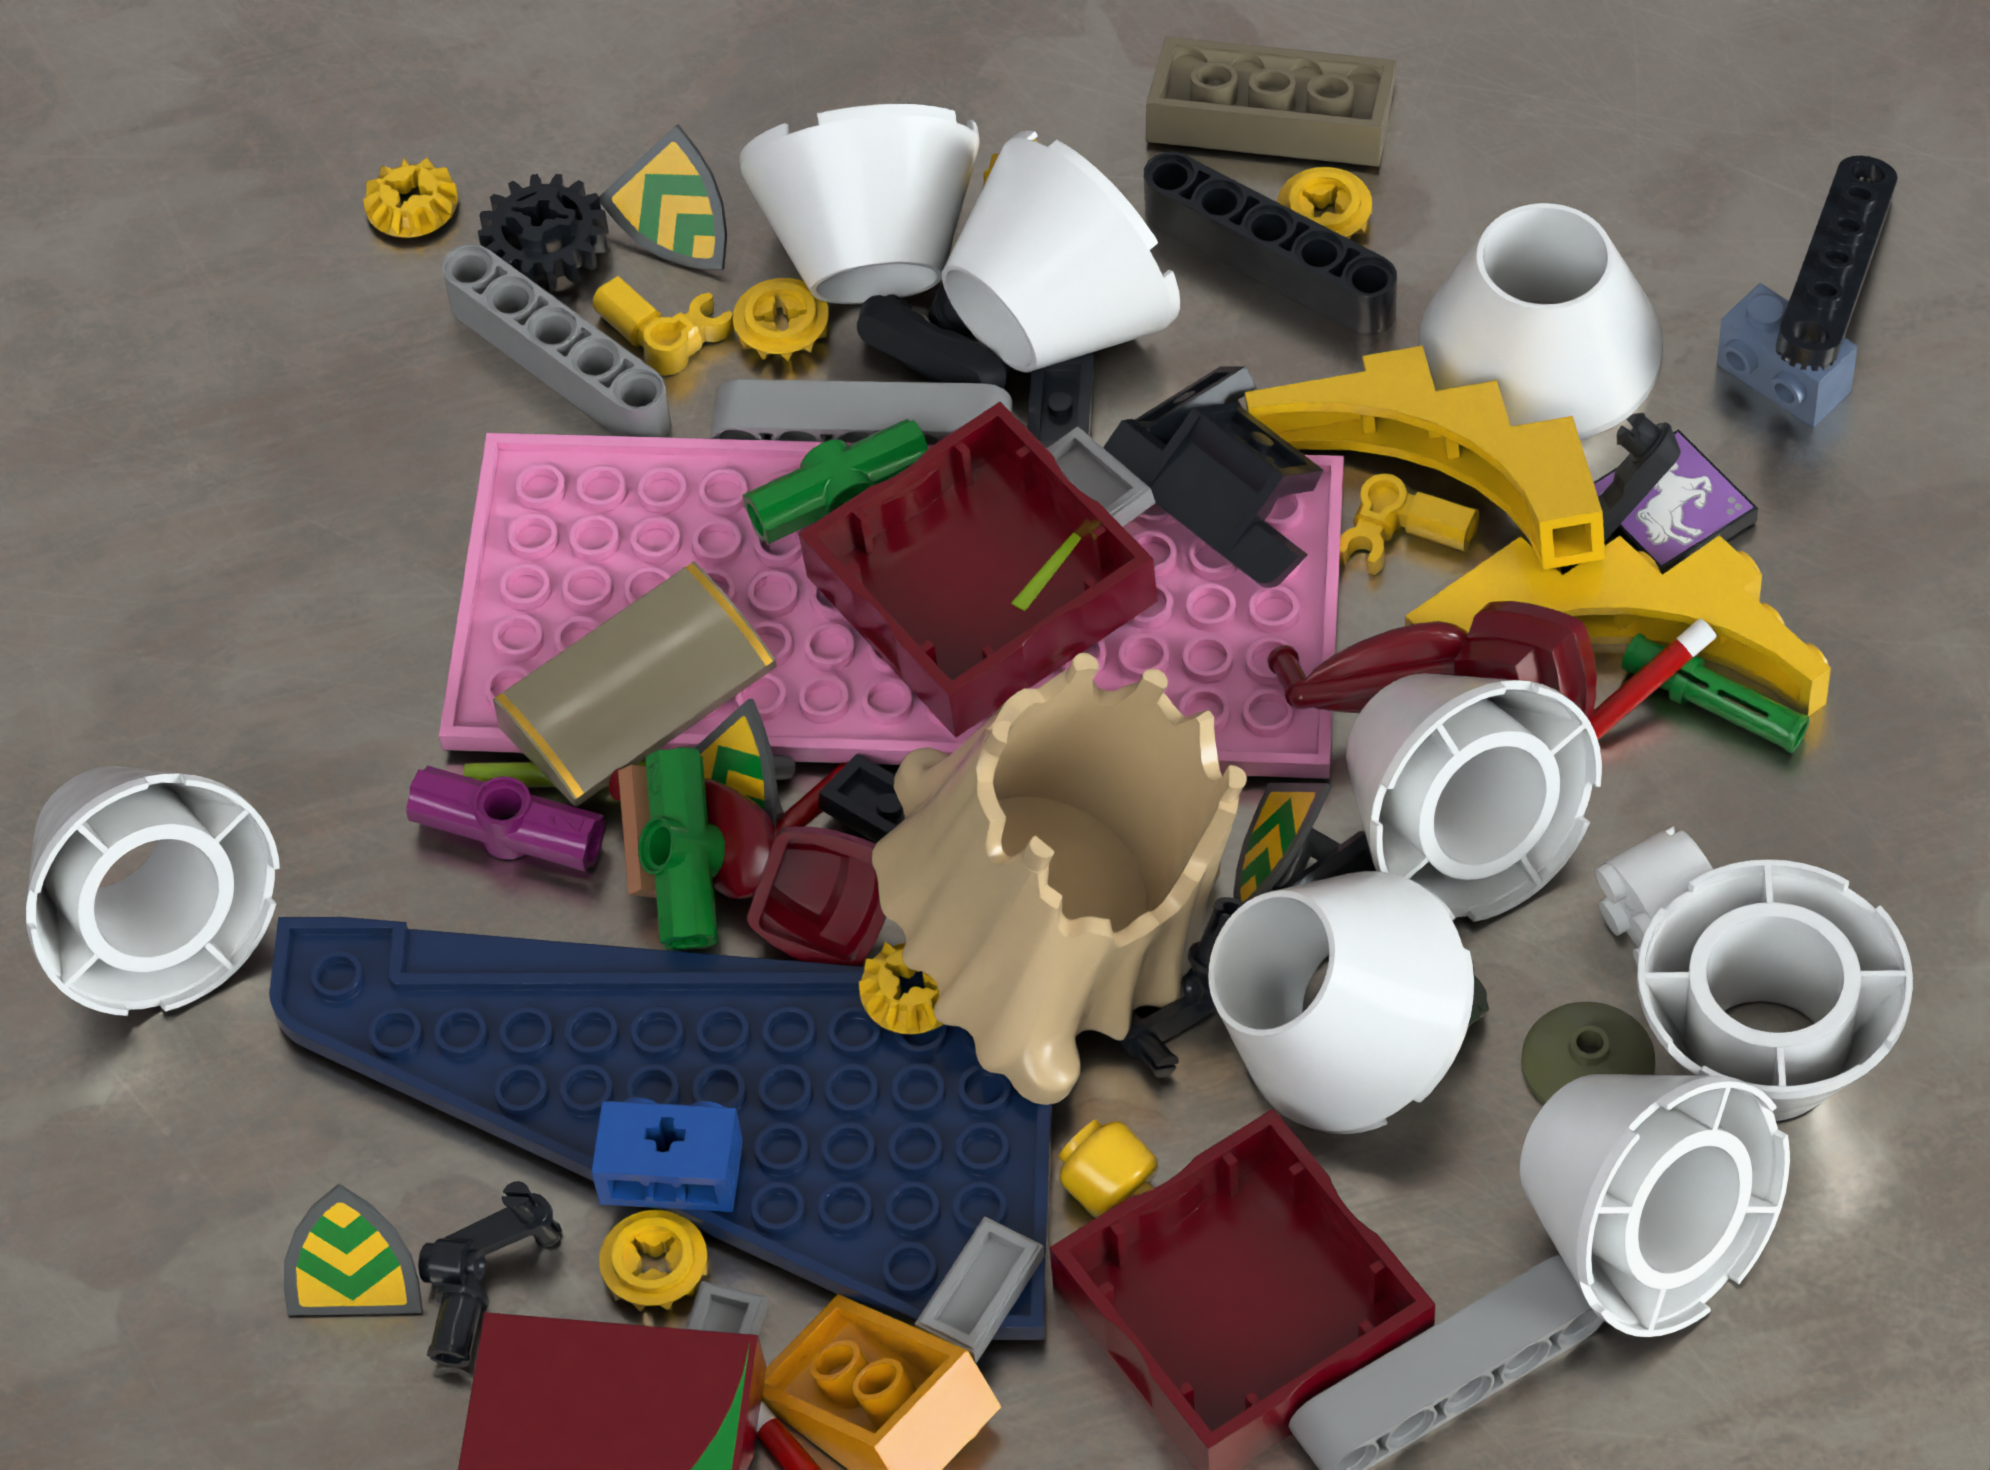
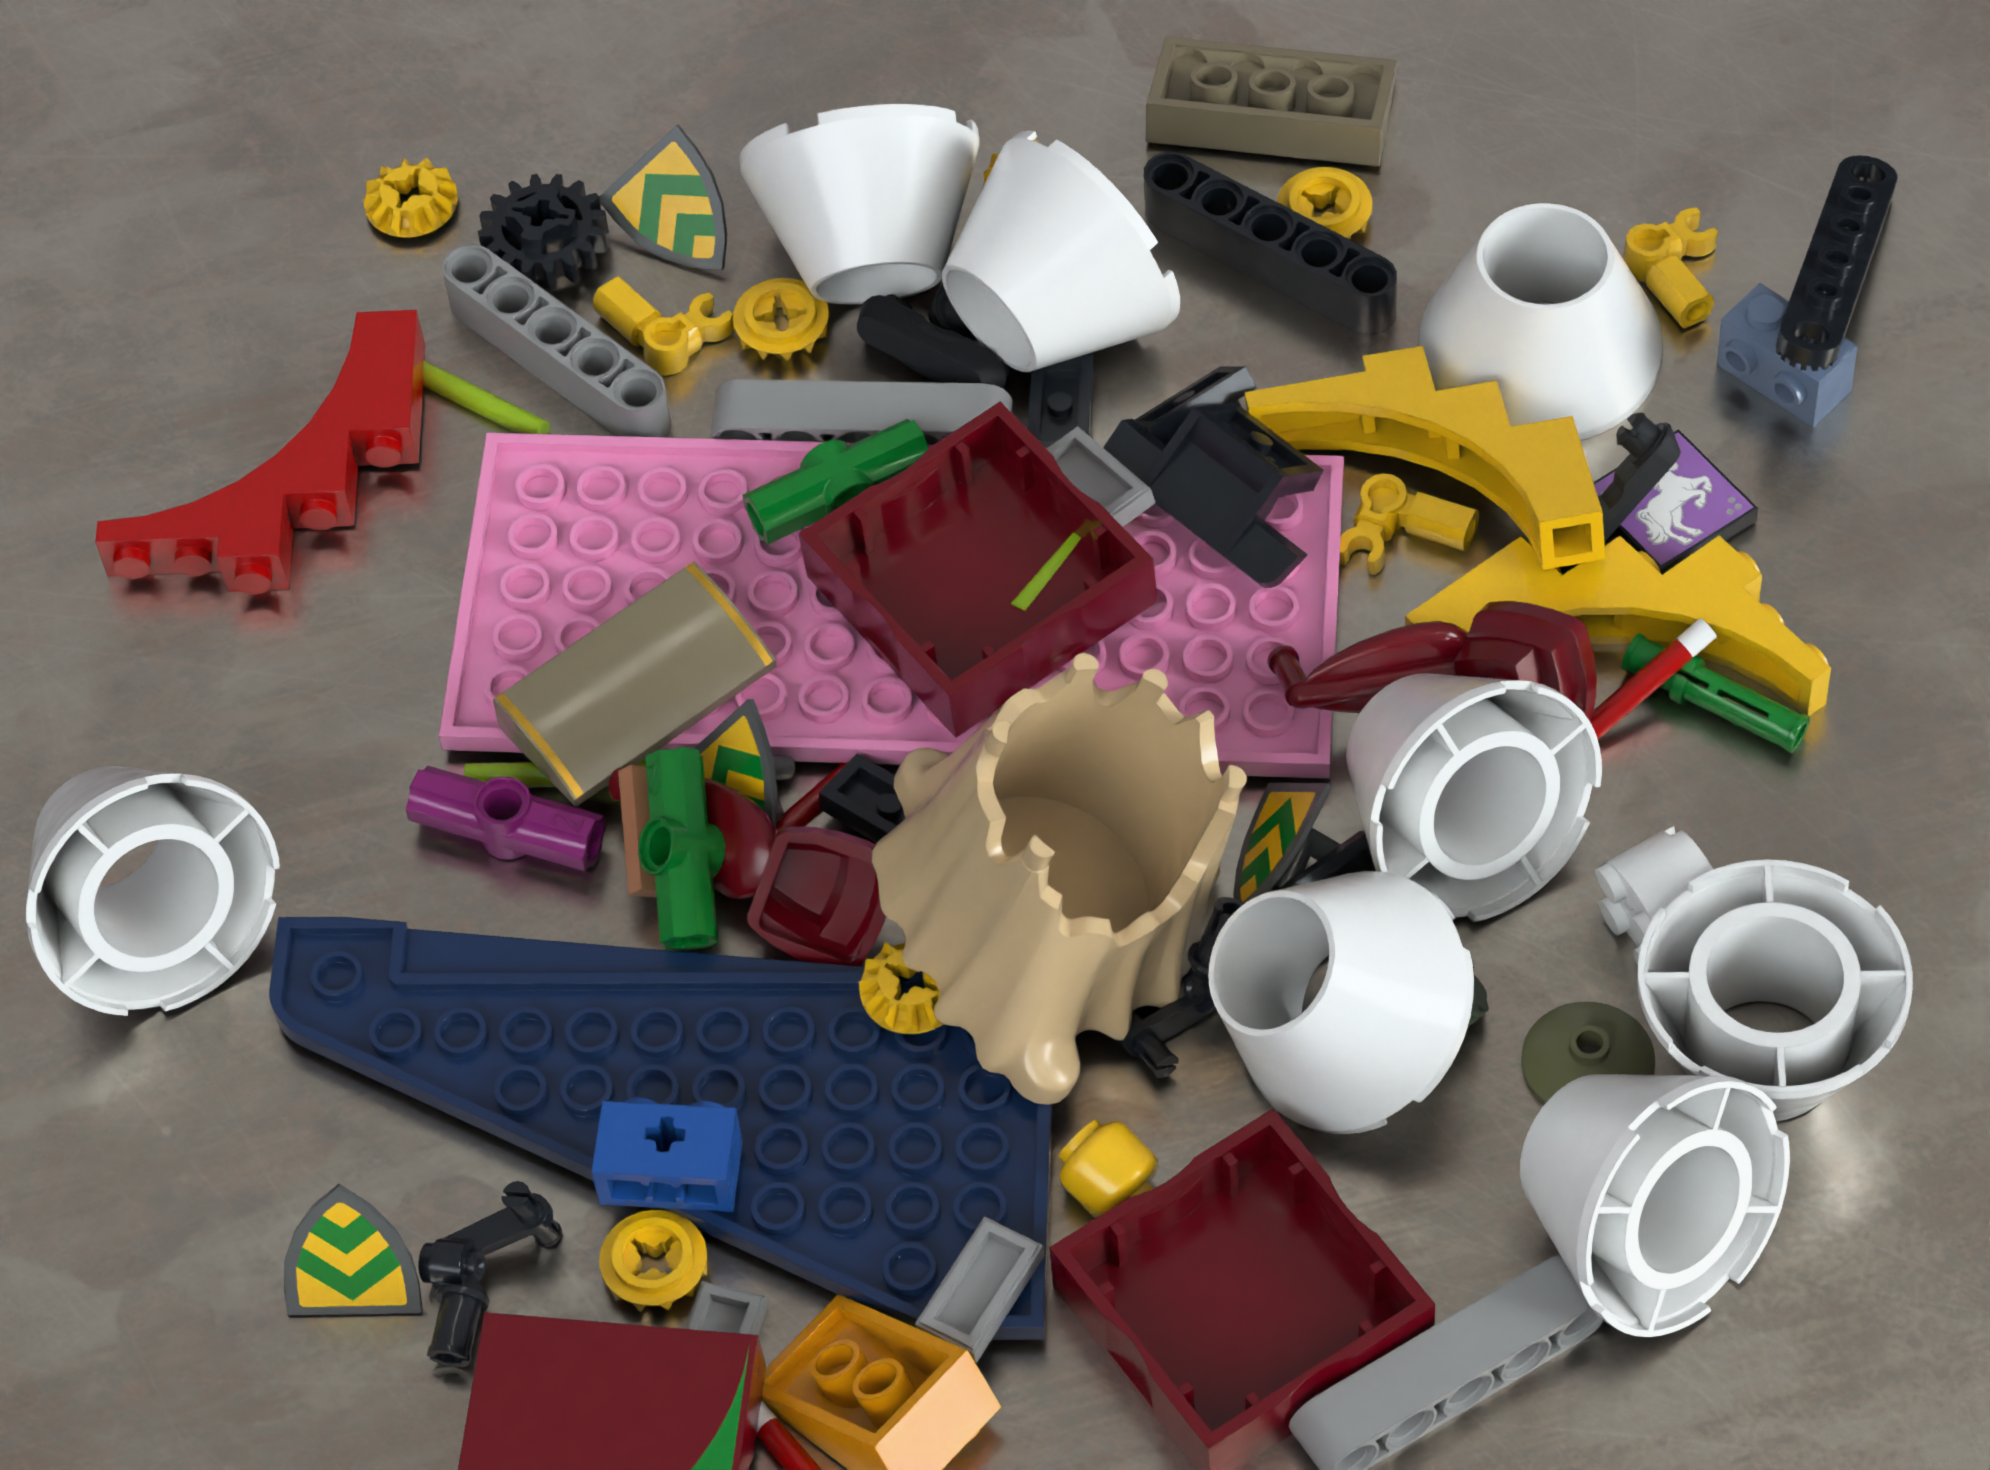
(308, 484): none -> red arch
(482, 401): none -> lime bar
(1656, 256): none -> yellow bar

